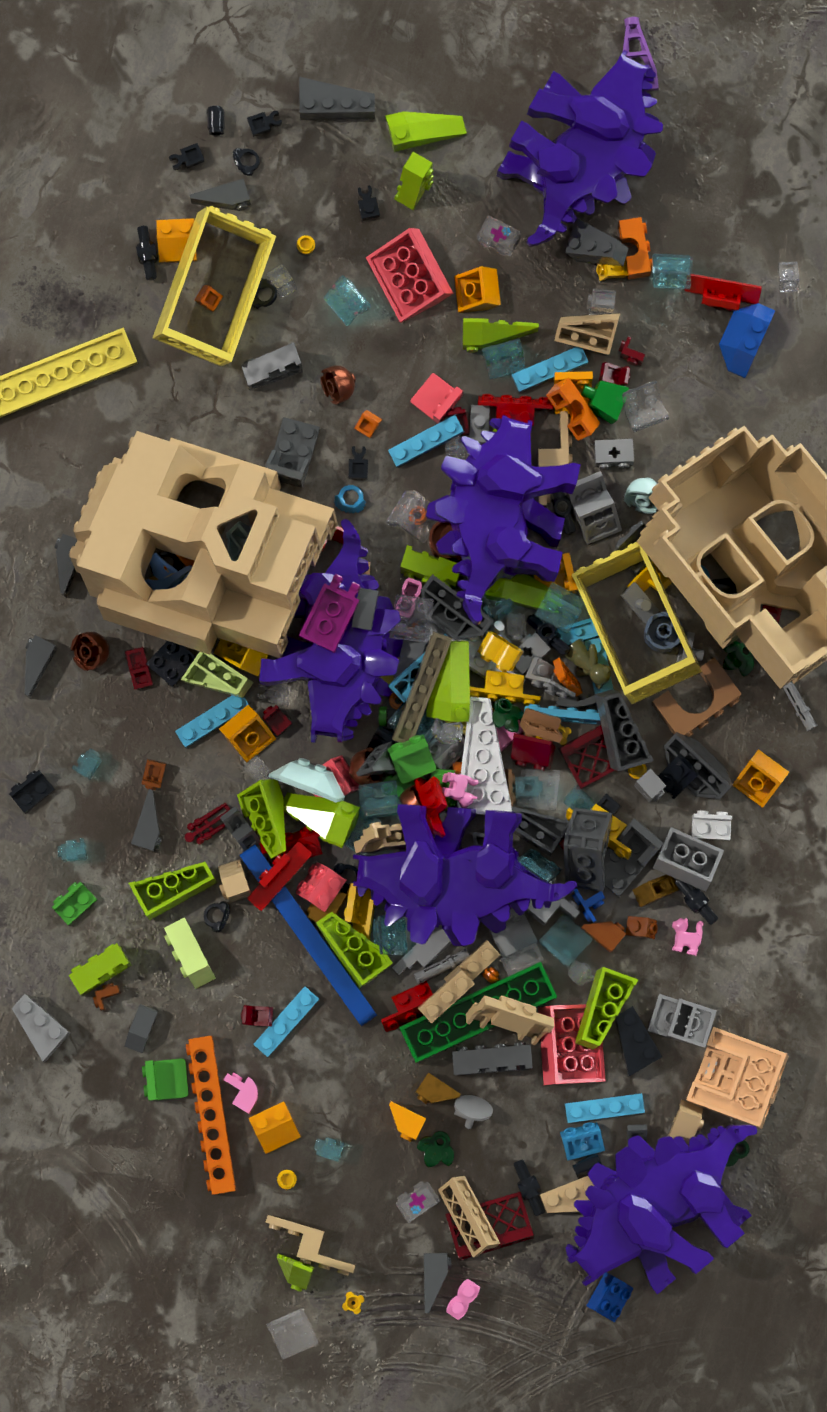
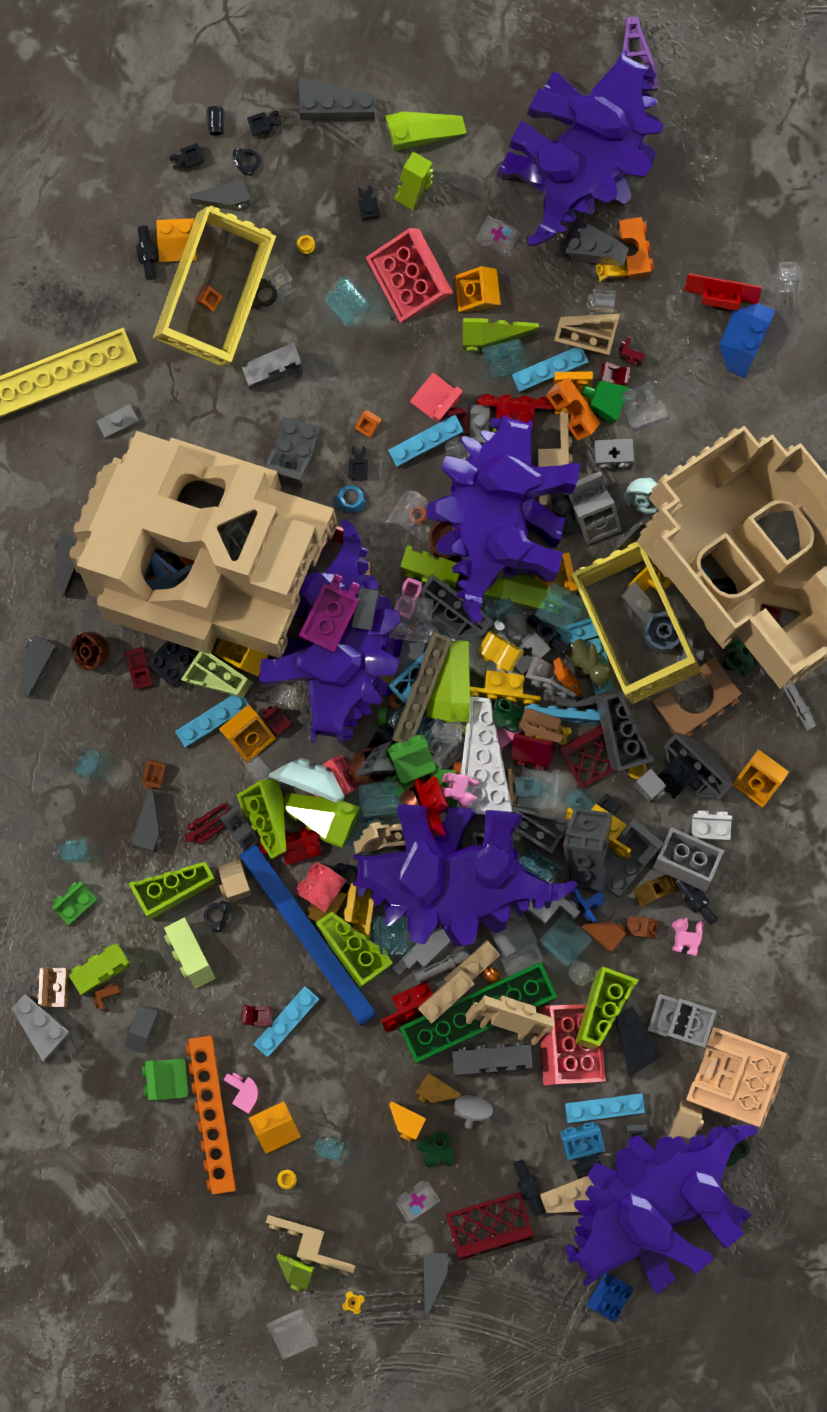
(31, 791): black bracket -> none
(52, 987): none -> medium nougat bracket
(117, 421): none -> light grey tile
(279, 875): red bracket -> none
(337, 383): copper cylinder -> none
(466, 1294): bright pink brick -> none
(471, 1212): tan fence -> none
(672, 271): clear light blue bracket -> none

